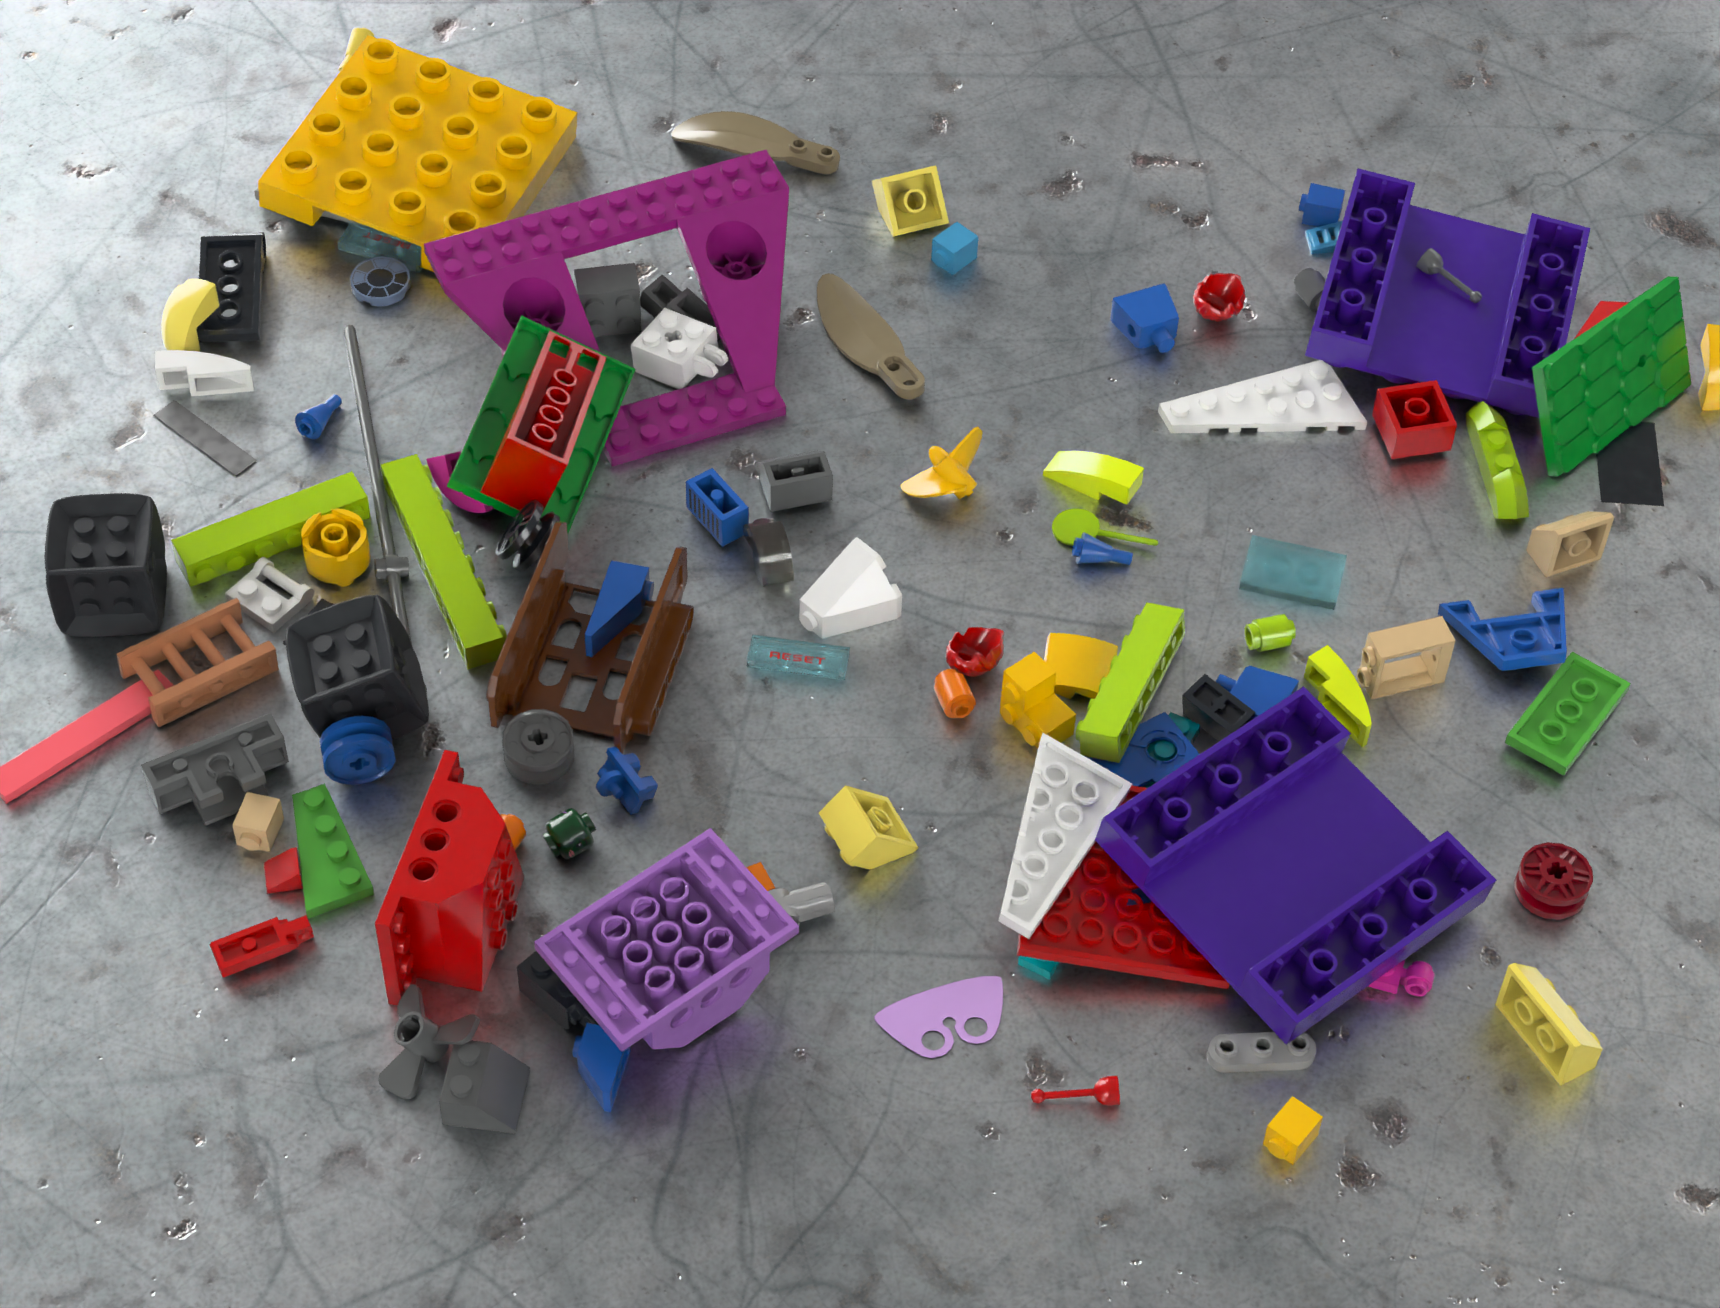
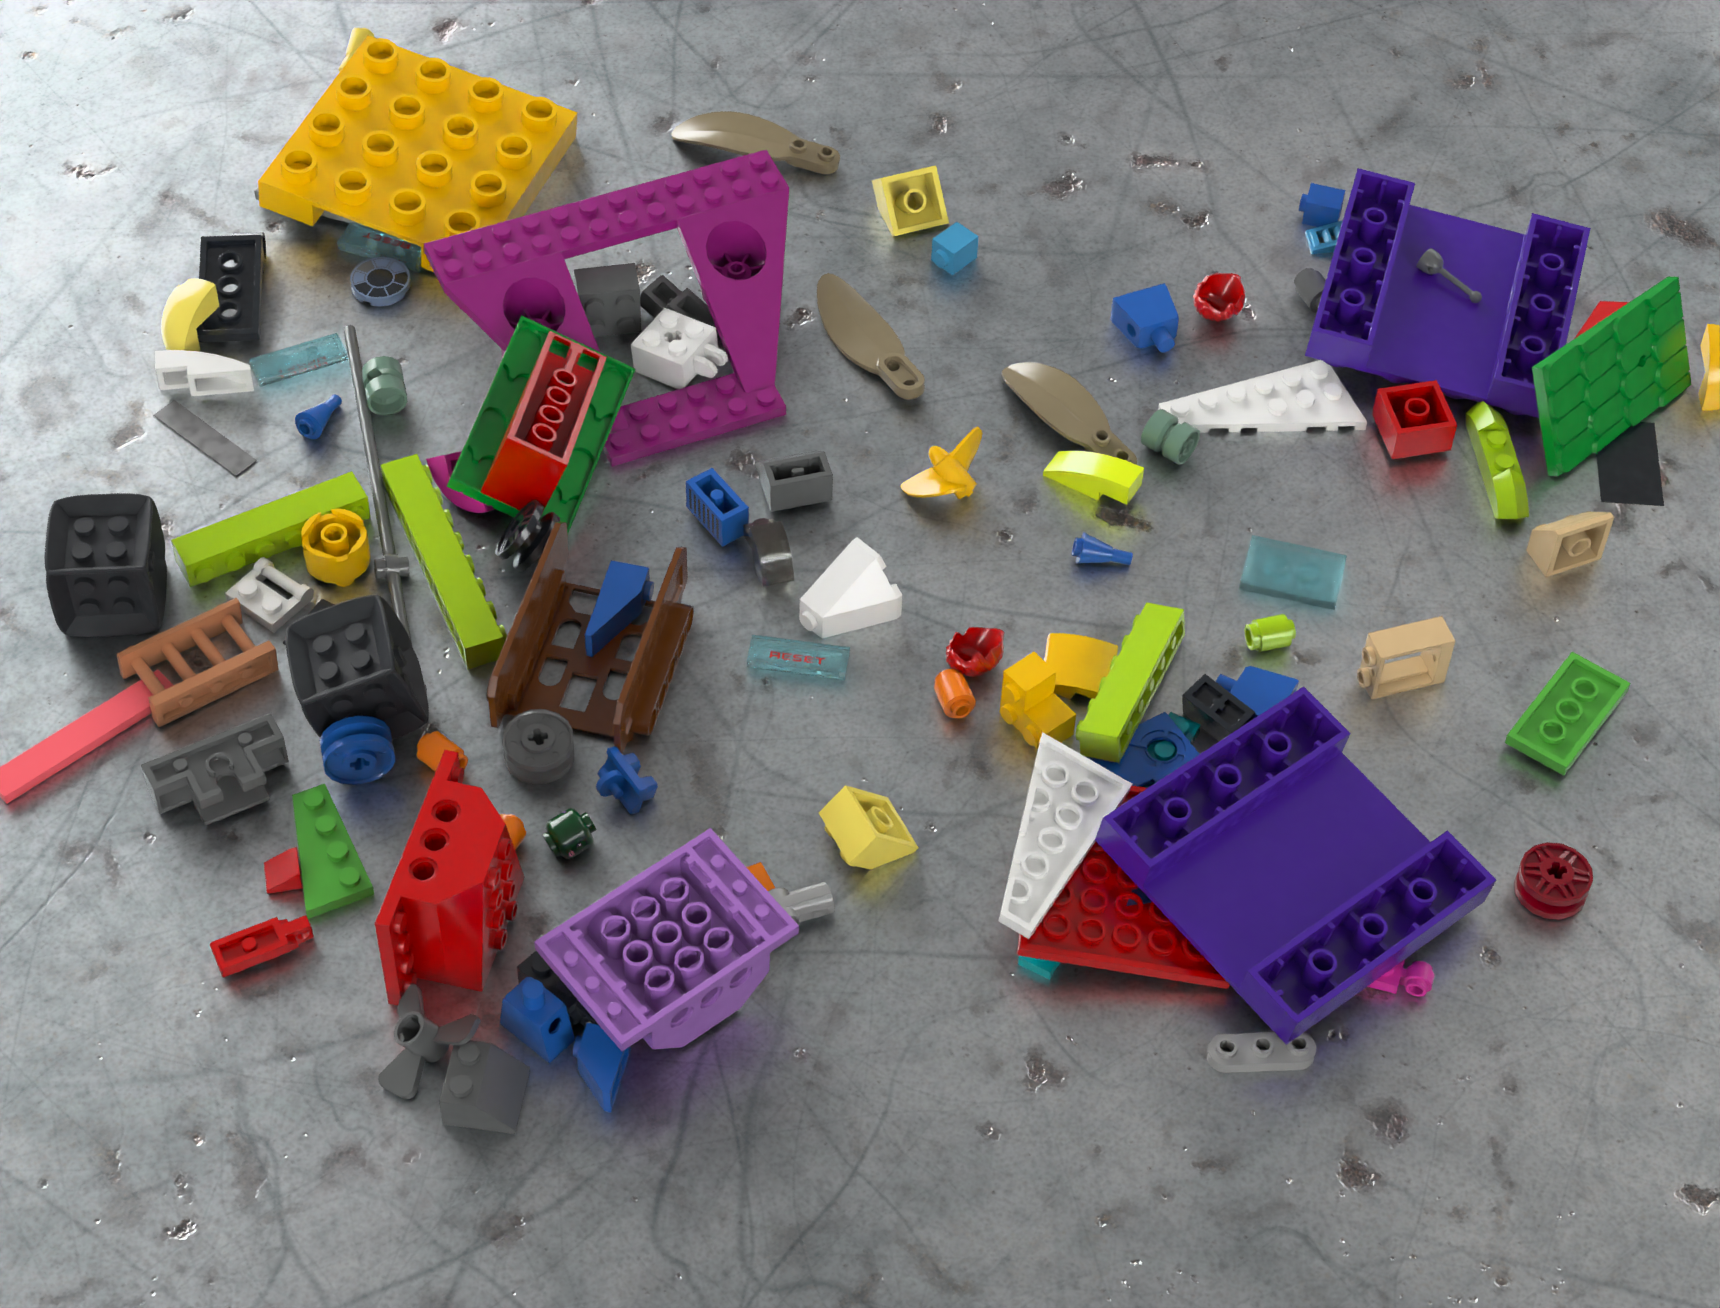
(258, 822): tan brick -> none
(298, 359): none -> clear light blue tile
(384, 385): none -> sand green wheel
(432, 747): none -> orange brick
(537, 1019): none -> blue torso
(925, 1012): lavender piece -> none
(1065, 407): none -> dark tan plant
(1075, 521): lime piece -> none
(1105, 1091): red hinge -> none
(1166, 434): none -> sand green wheel
(1292, 1130): yellow brick -> none
(1339, 692): neon yellow slope -> none
(1516, 639): blue wing -> none
(1547, 1023): light yellow slope -> none

